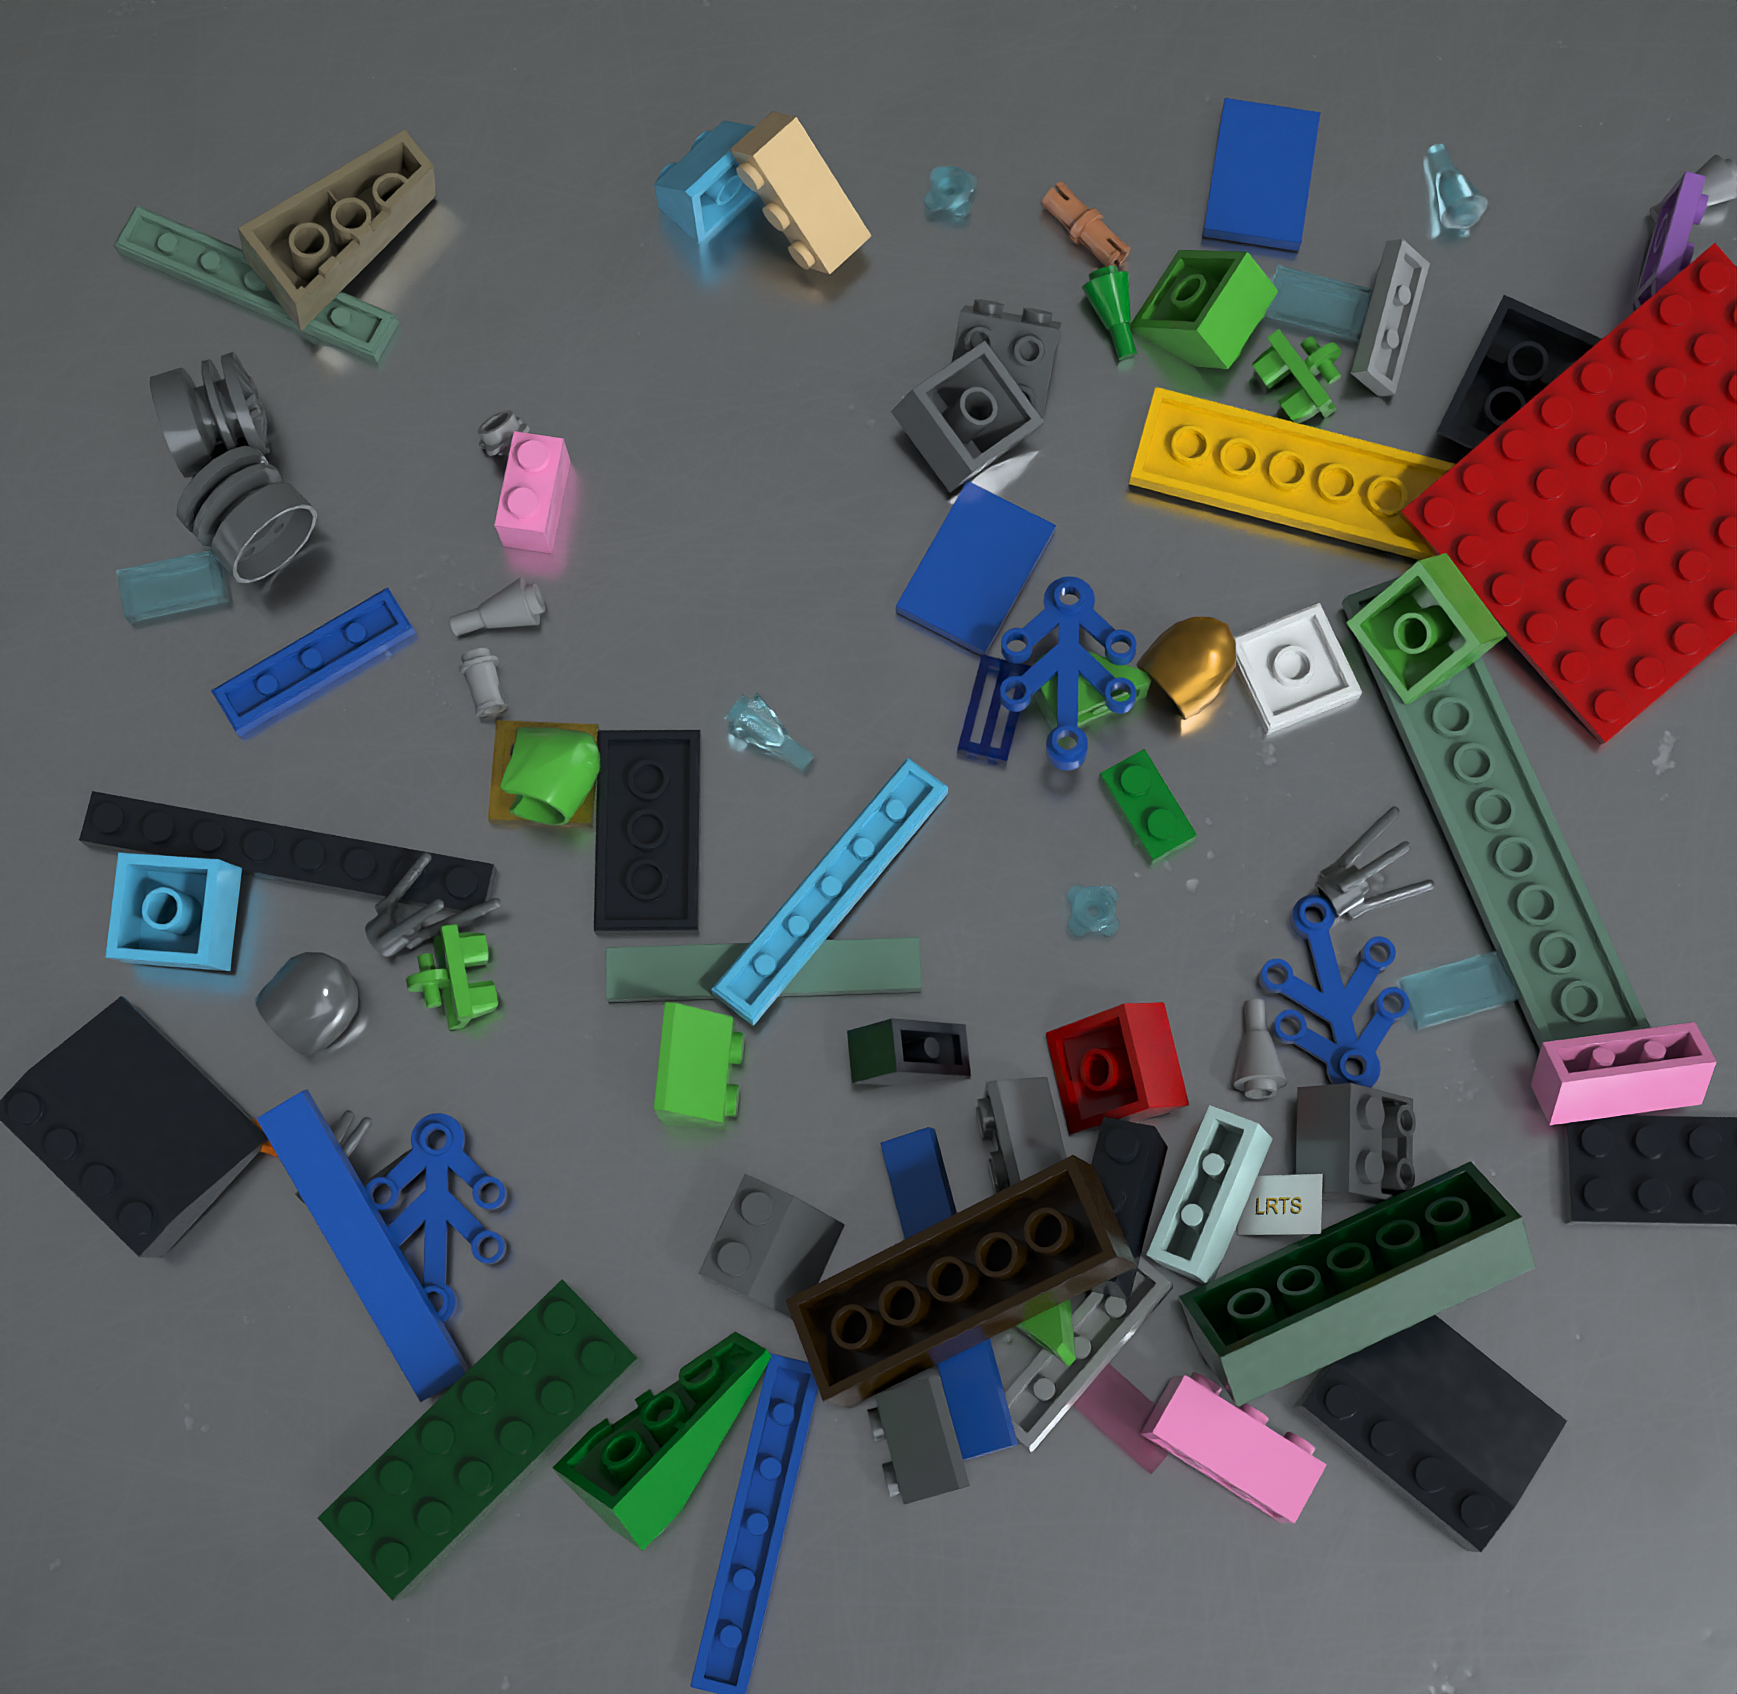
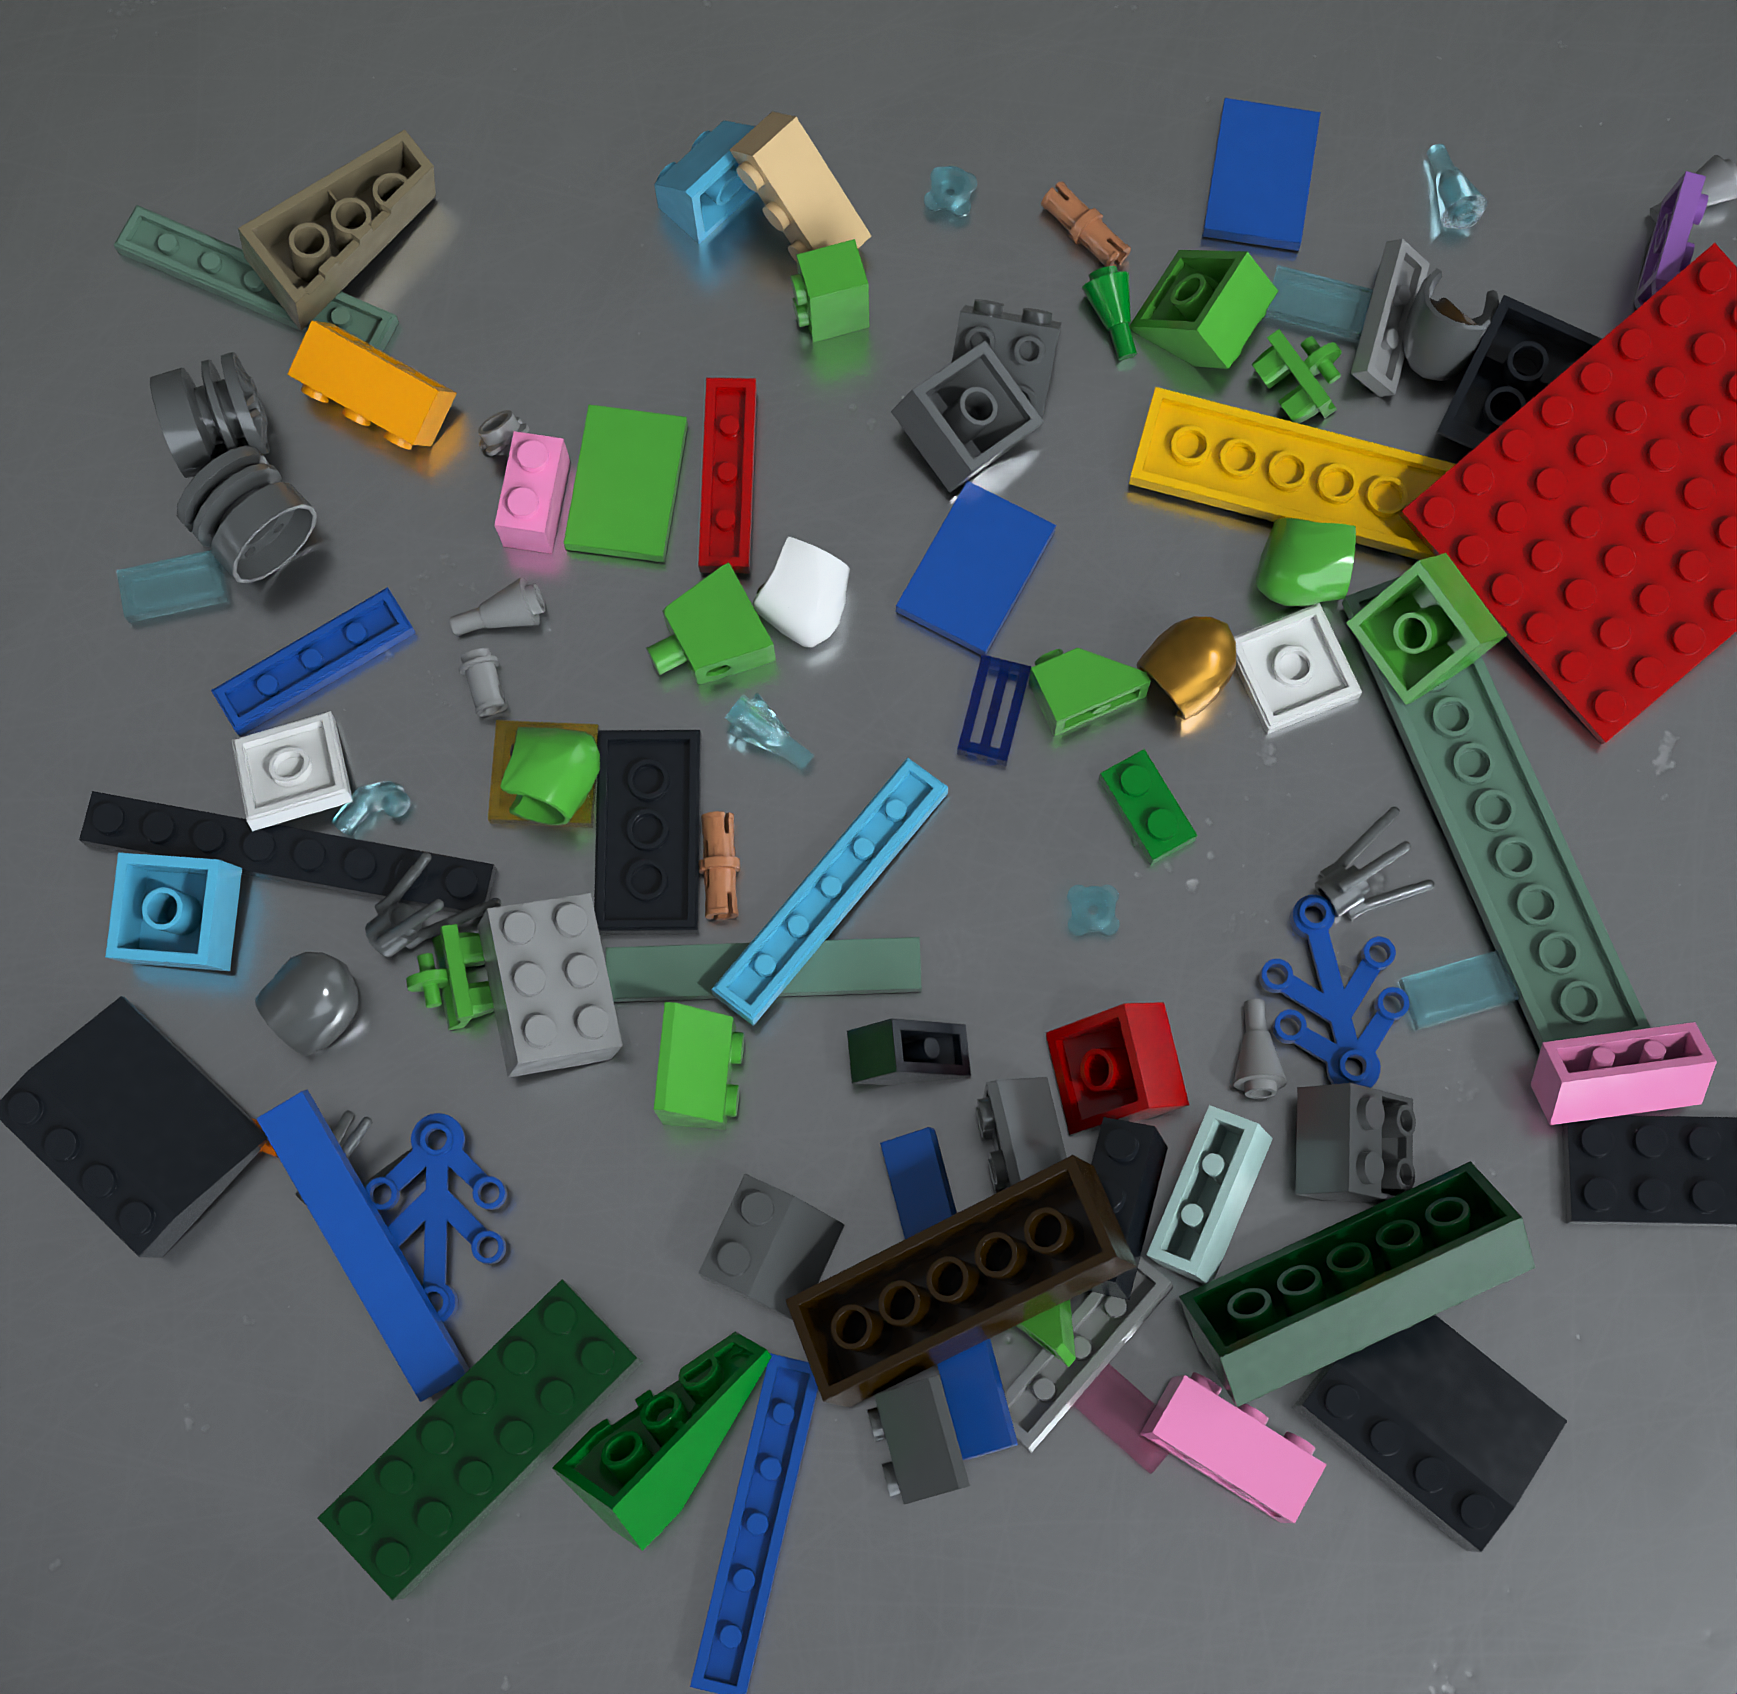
(291, 771): none -> white tile
(369, 799): none -> clear light blue arm
(370, 385): none -> light orange brick
(549, 984): none -> light grey brick
(626, 483): none -> bright green tile
(713, 631): none -> bright green torso
(719, 865): none -> nougat pin
(727, 474): none -> red plate
(804, 593): none -> white piece
(831, 291): none -> bright green brick
(1069, 661): blue plant -> none
(1283, 1206): white sticker -> none
(1306, 562): none -> bright green piece
(1441, 337): none -> dark grey piece

